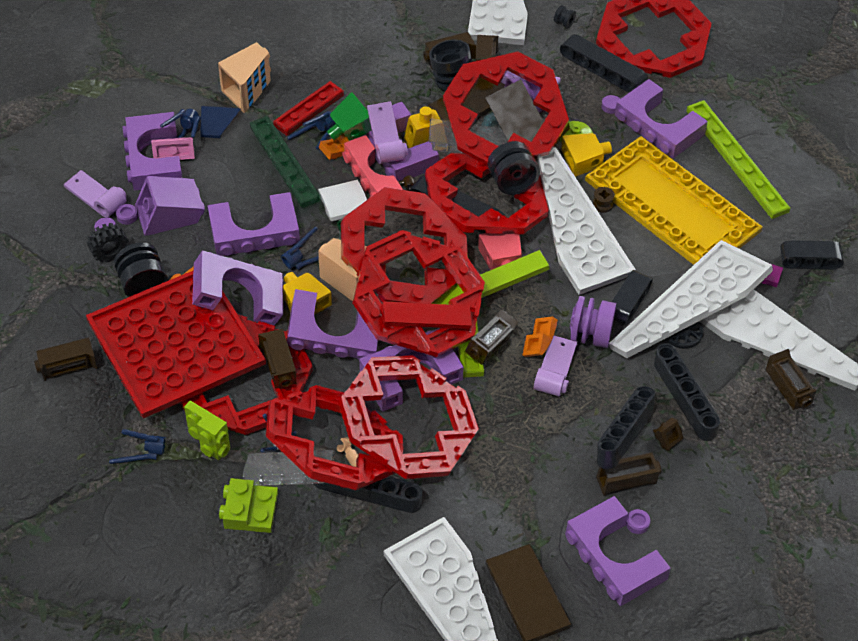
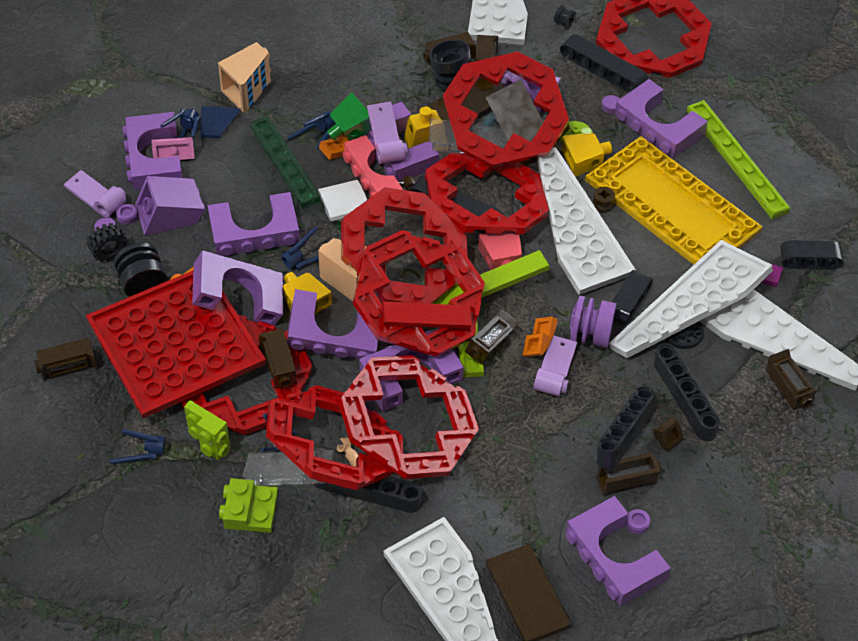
(308, 108): red tile -> none
(513, 168): black wheel -> none

